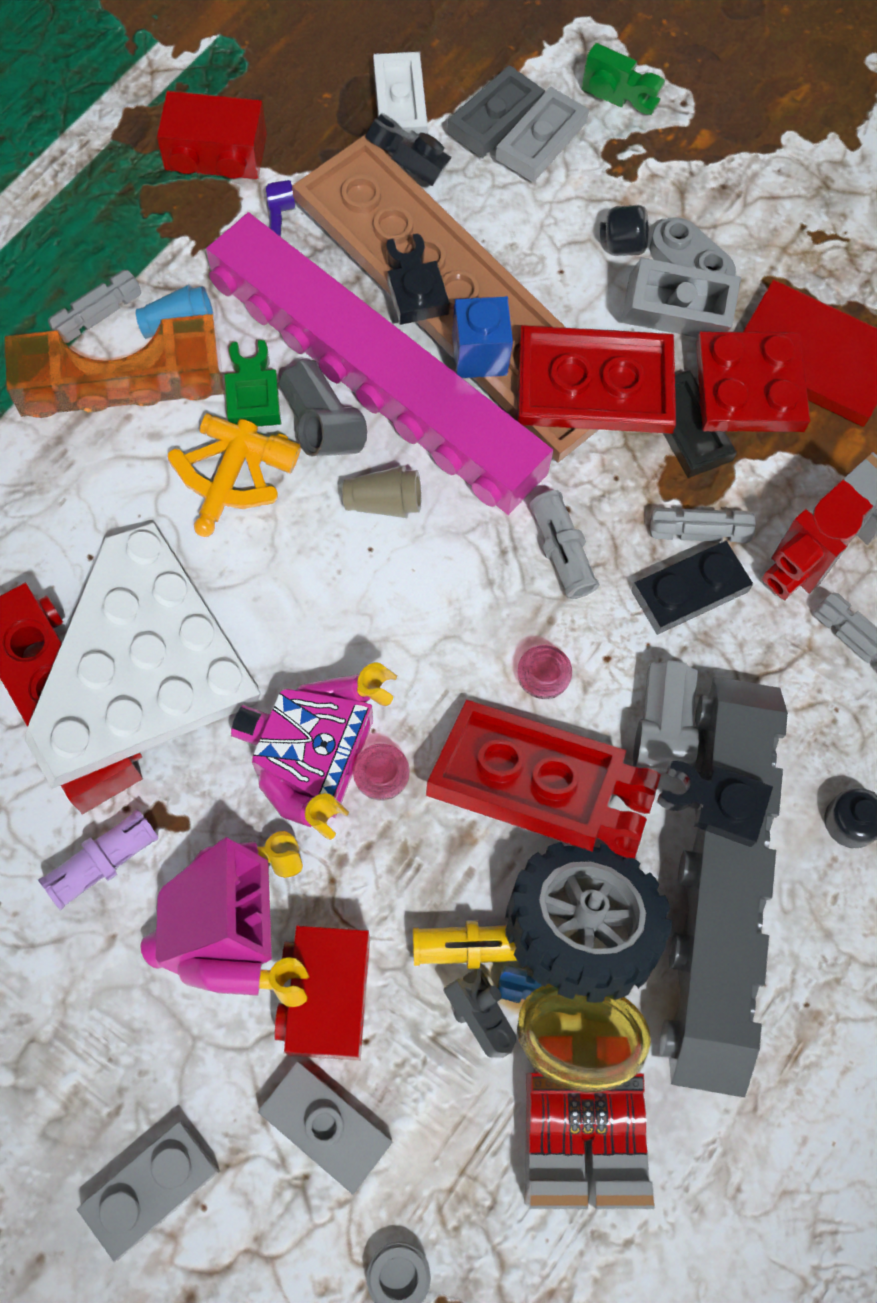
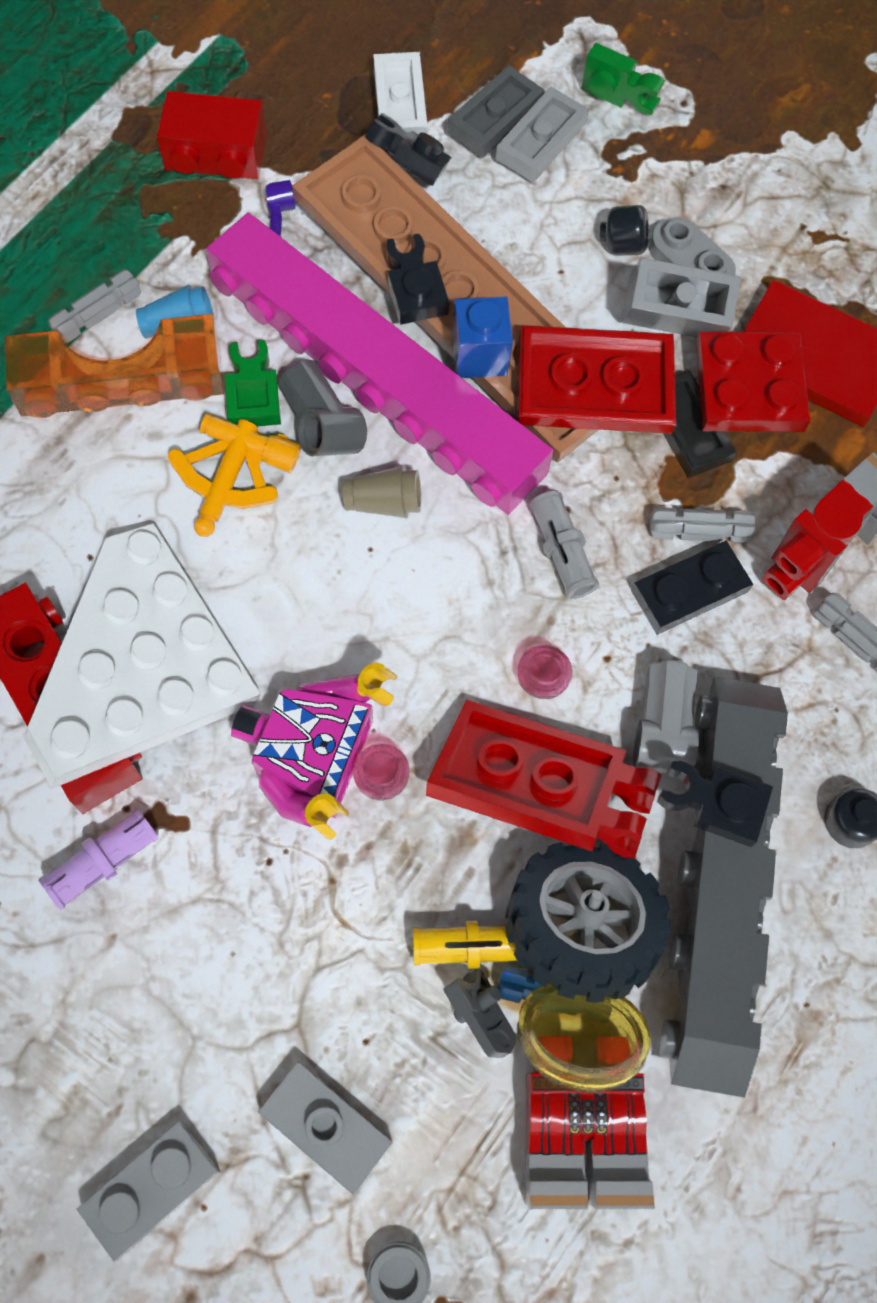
(219, 923): dark pink torso -> none
(334, 1011): red brick -> none

